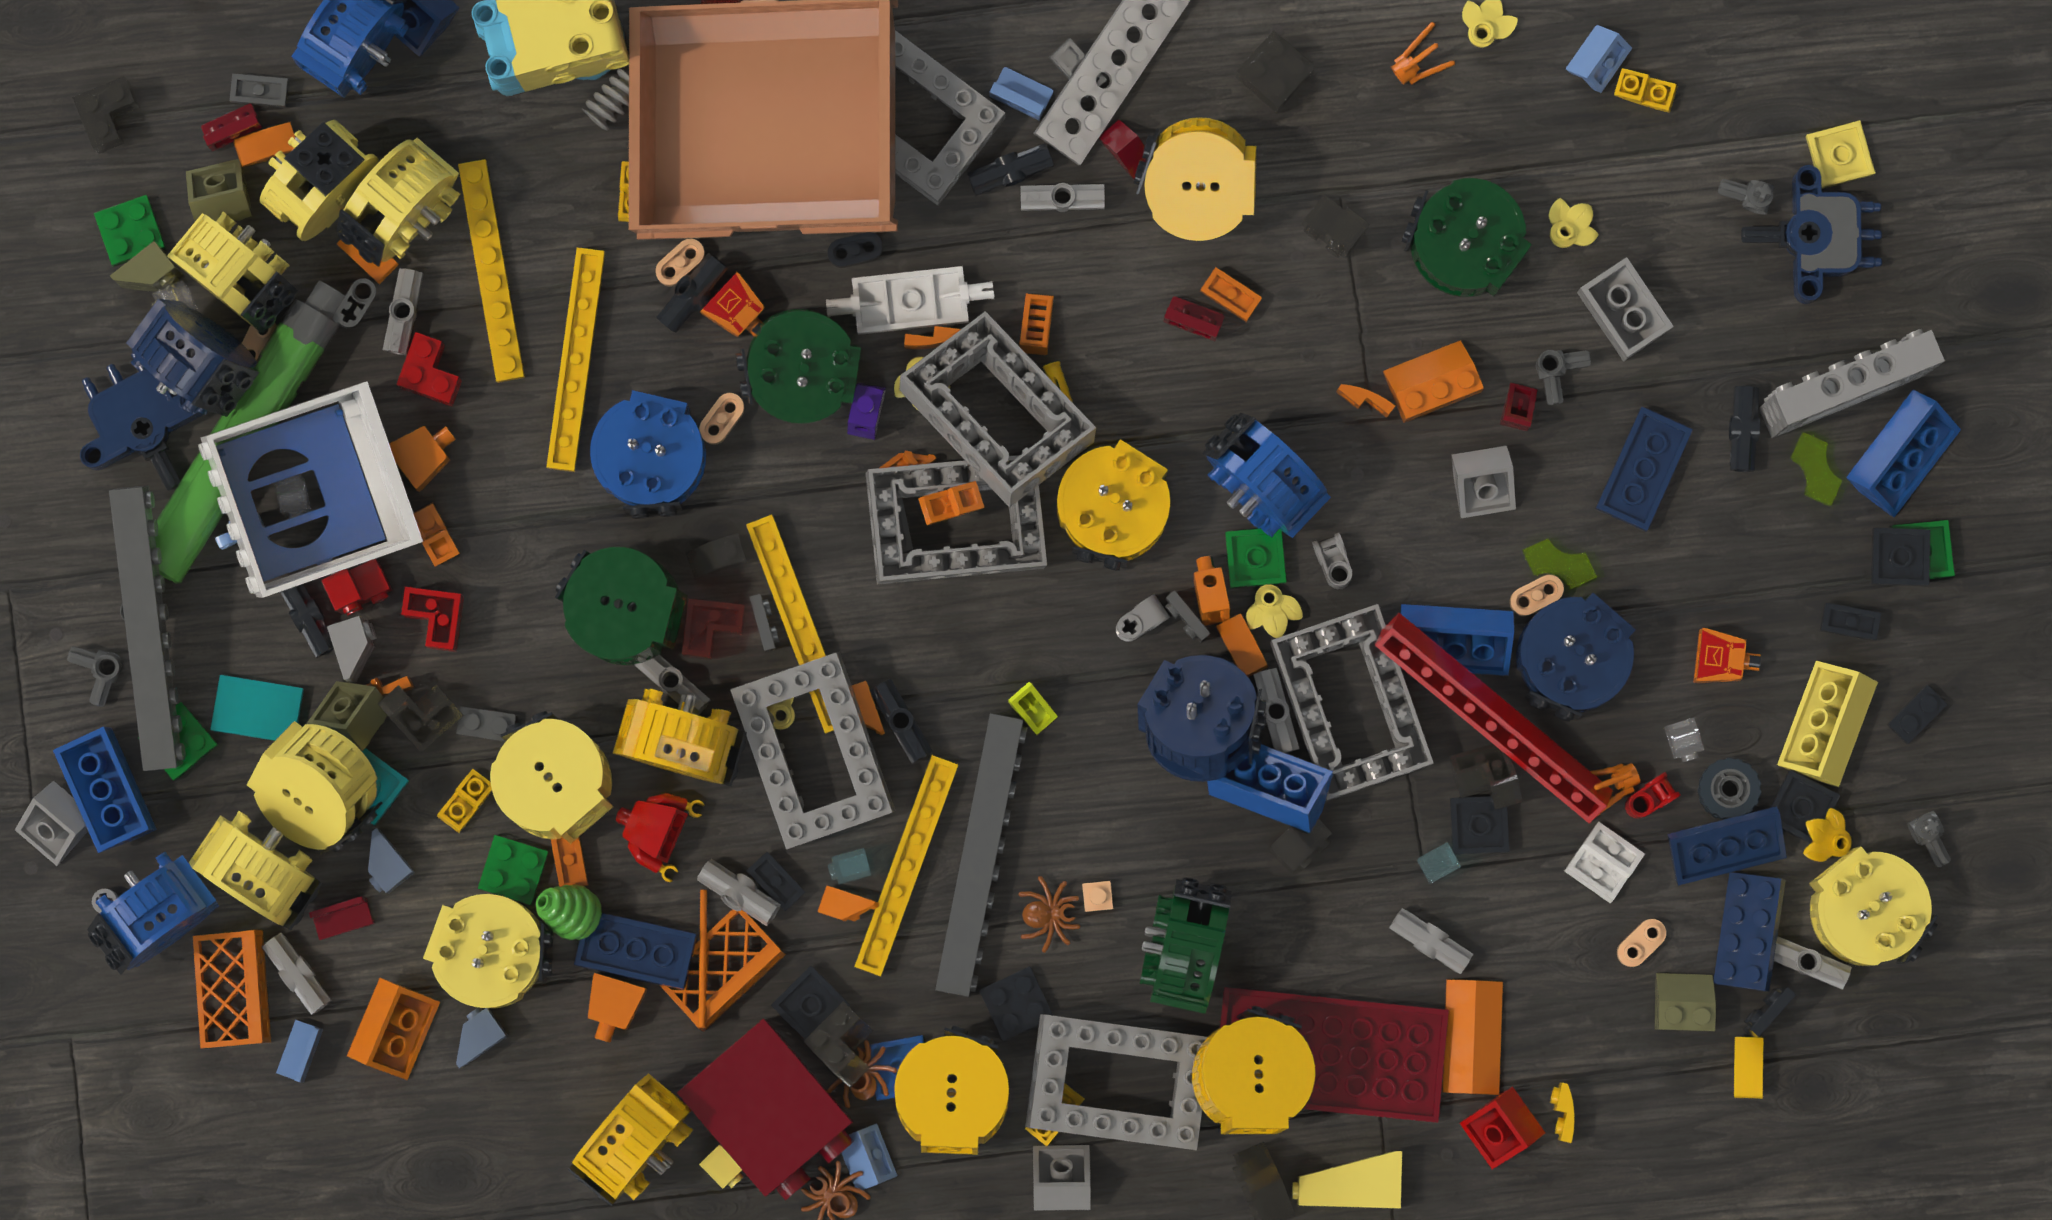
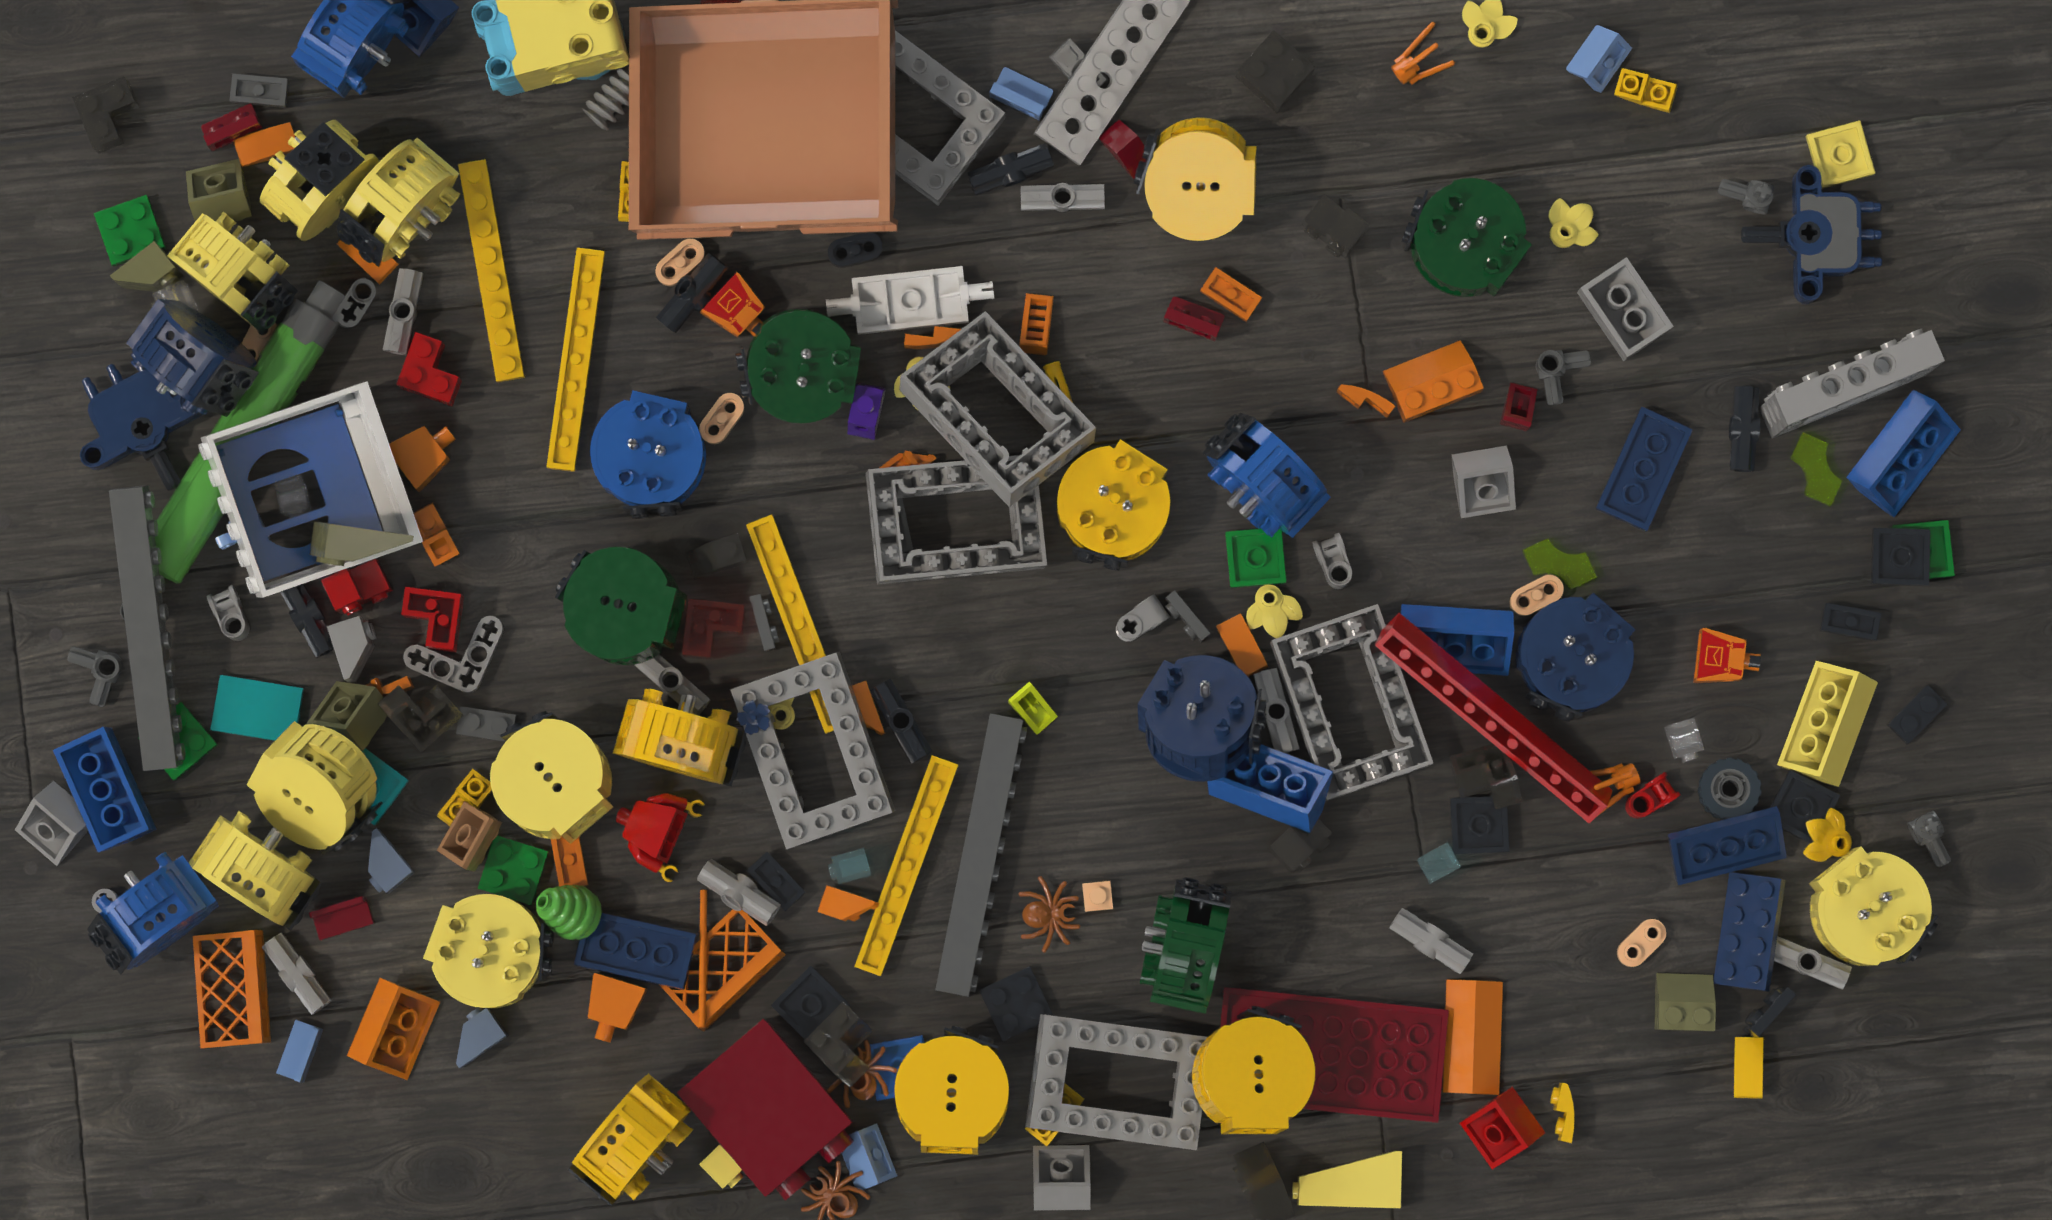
(228, 608): none -> light grey piece
(340, 543): none -> olive slope
(456, 668): none -> light grey beam
(469, 837): none -> medium nougat slope
(754, 717): none -> dark blue plant
(951, 503): orange slope -> none
(1211, 601): orange torso -> none
(1604, 862): white slope -> none

